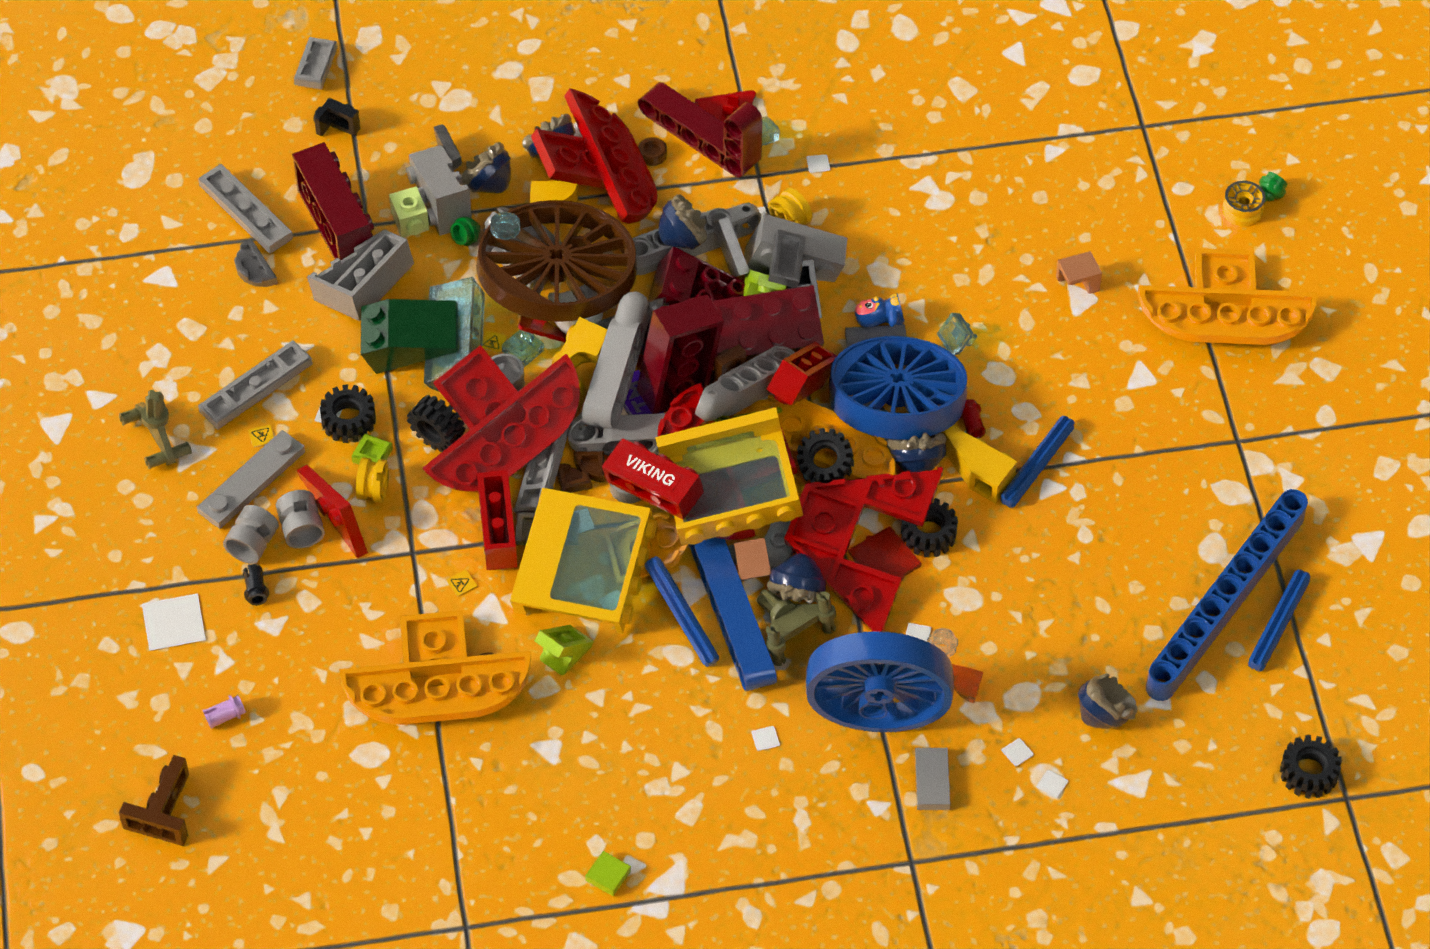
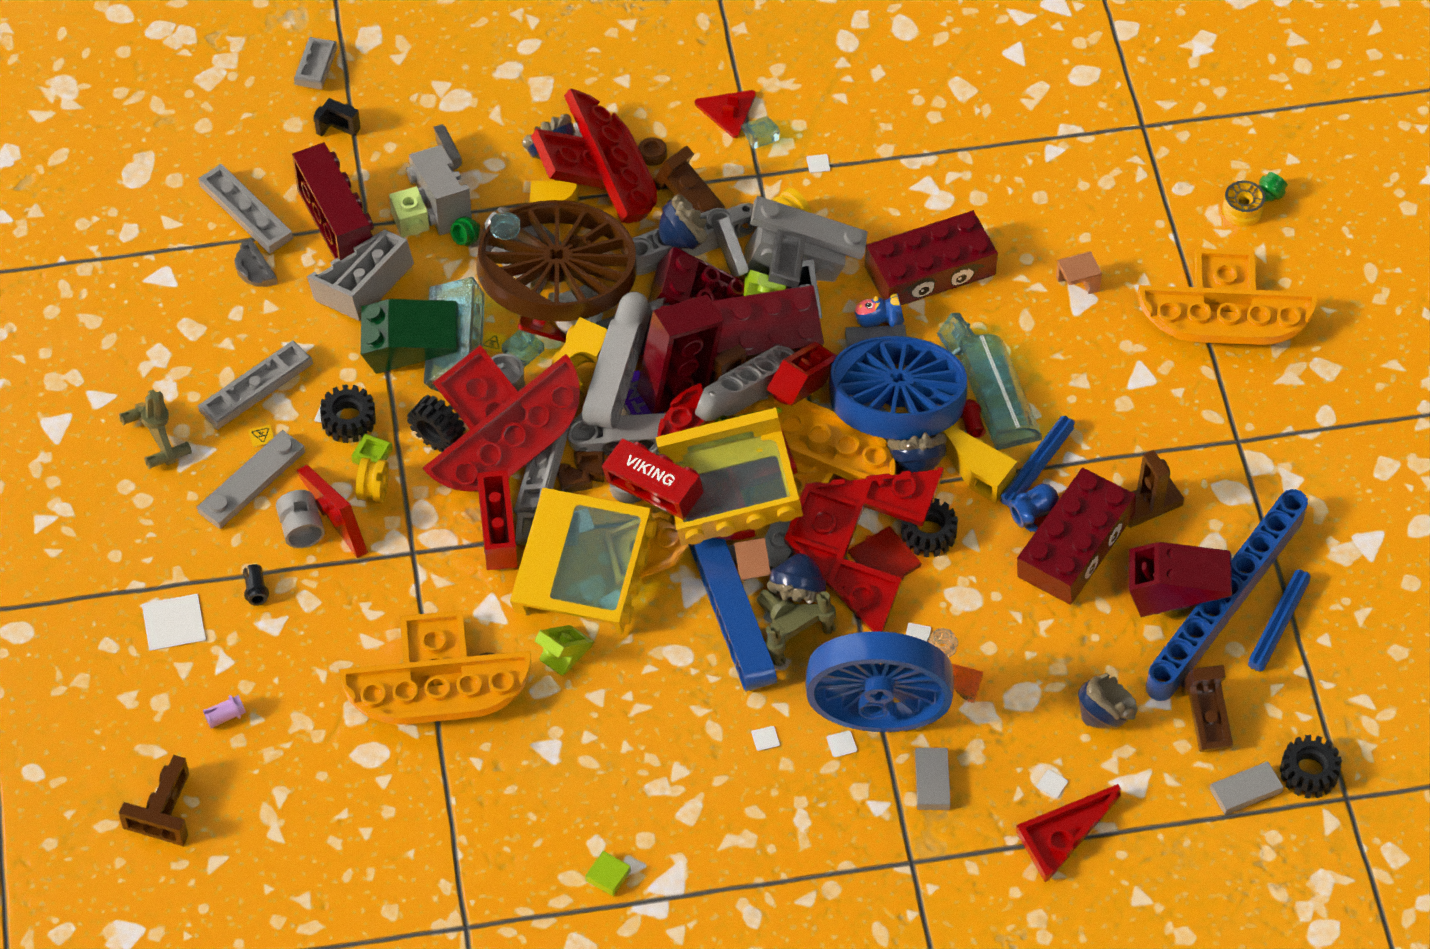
(250, 534): light grey wheel -> none
(461, 582): yellow sticker -> none
(489, 171): dark blue hair -> none
(681, 611): blue axle -> none
(684, 180): none -> reddish brown bracket
(731, 144): dark red beam -> none
(817, 229): none -> light grey plate
(821, 441): black tyre -> none
(841, 743): none -> white sticker
(931, 258): none -> dark red brick
(998, 391): none -> clear light blue brick
(1017, 752): white sticker -> none
(1033, 504): none -> blue animal
(1059, 832): none -> red wing
(1076, 535): none -> dark red brick
(1155, 490): none -> reddish brown bracket
(1177, 576): none -> dark red slope
(1208, 707): none -> reddish brown bracket
(1246, 788): none -> light grey tile

